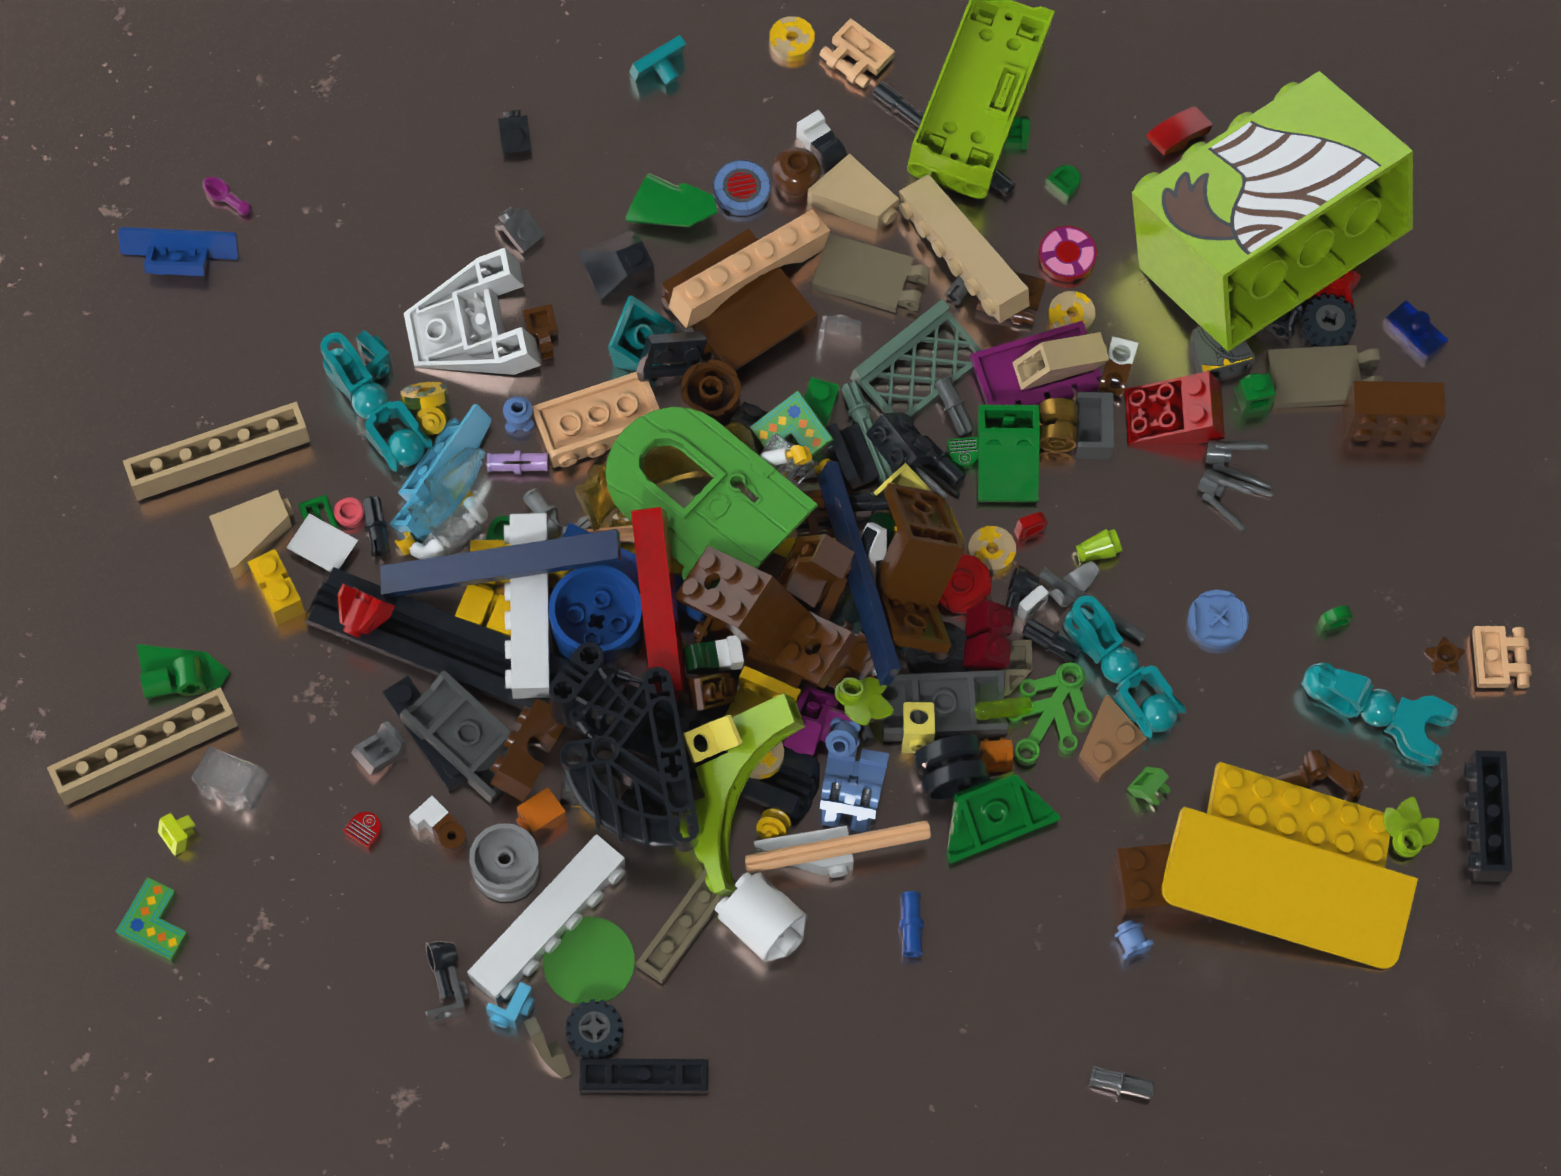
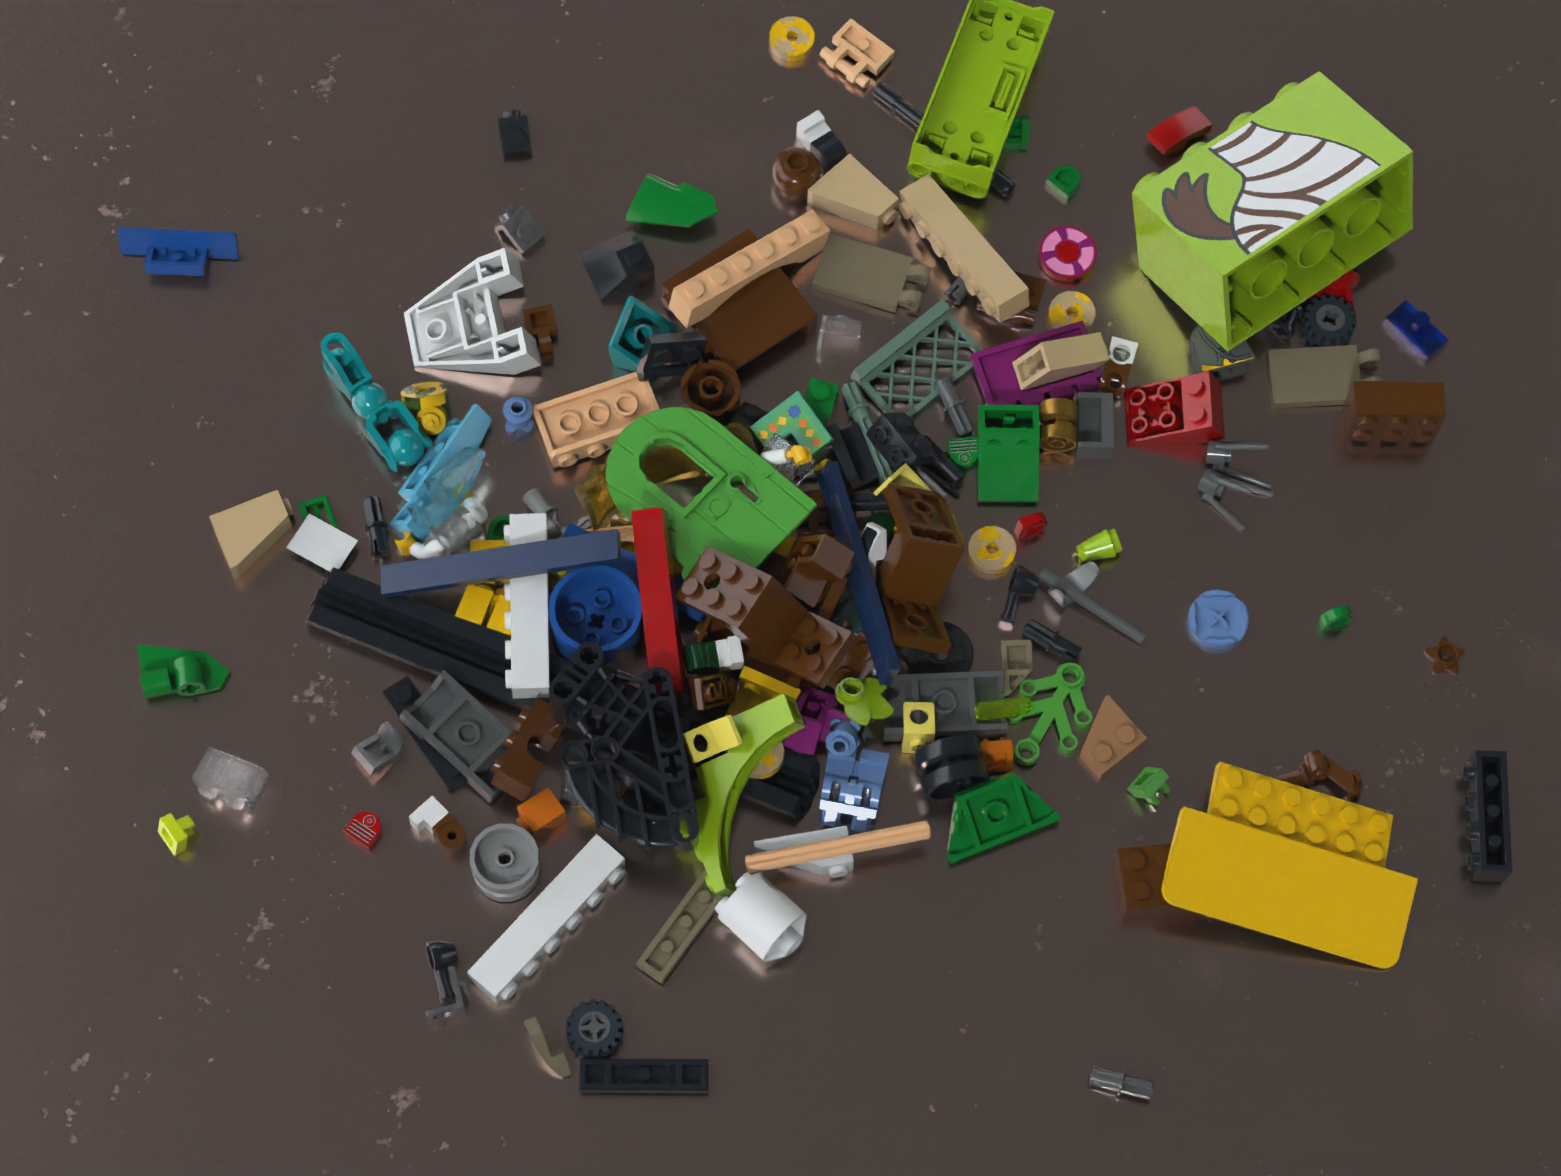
(142, 746): tan brick -> none
(145, 925): bright green tile -> none
(216, 451): tan brick -> none
(220, 191): magenta piece -> none
(276, 587): yellow piece -> none
(349, 513): coral tile -> none
(361, 611): red brick -> none
(376, 352): teal bracket -> none
(520, 1005): medium azure bracket -> none
(539, 462): lavender pin -> none
(590, 962): bright green sticker -> none
(660, 61): teal tile -> none
(741, 187): tile -> none
(773, 824): yellow wheel -> none
(911, 924): blue pin -> none
(968, 586): red tile -> none
(991, 649): dark red piece -> none
(1032, 603): white tile -> none
(1121, 666): teal piece -> none
(1133, 939): medium blue brick -> none
(1252, 389): green brick -> none
(1404, 720): teal piece -> none
(1408, 824): lime plate -> none
(1492, 657): light nougat plate -> none

